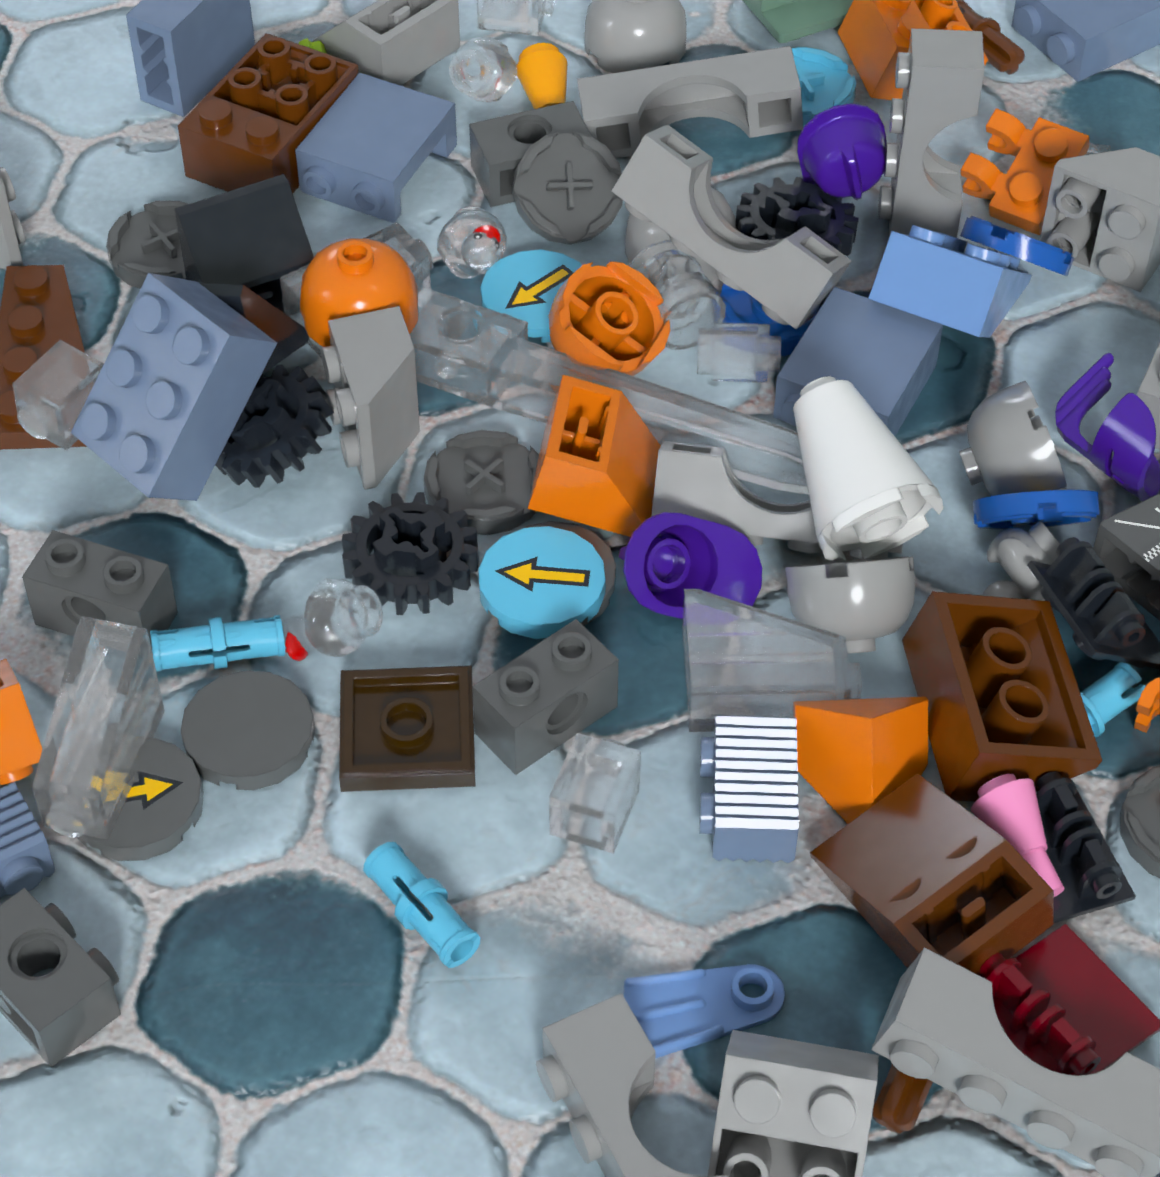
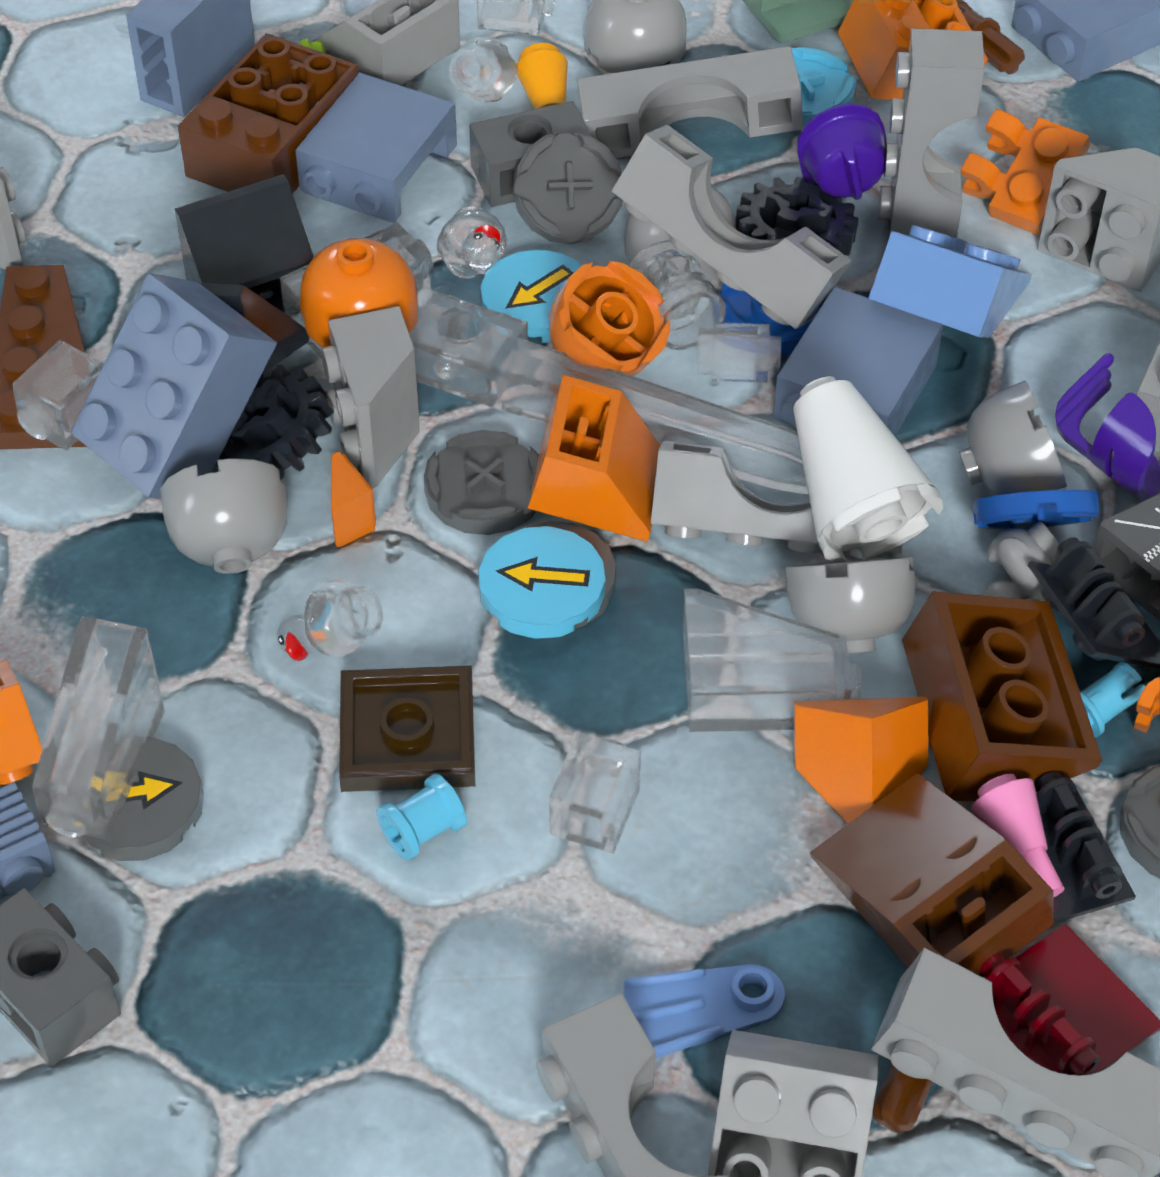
(98, 582): dark grey brick -> none
(146, 244): dark grey tile -> none
(217, 643): medium azure pin -> none
(227, 514): none -> light grey cylinder
(248, 729): dark grey tile -> none
(350, 502): none -> orange slope
(411, 552): black gear -> none
(421, 817): none -> medium azure bush
(446, 929): medium azure pin -> none
(545, 696): dark grey brick -> none
(689, 553): dark purple piece -> none
(753, 788): brick -> none
(1017, 245): blue tile -> none

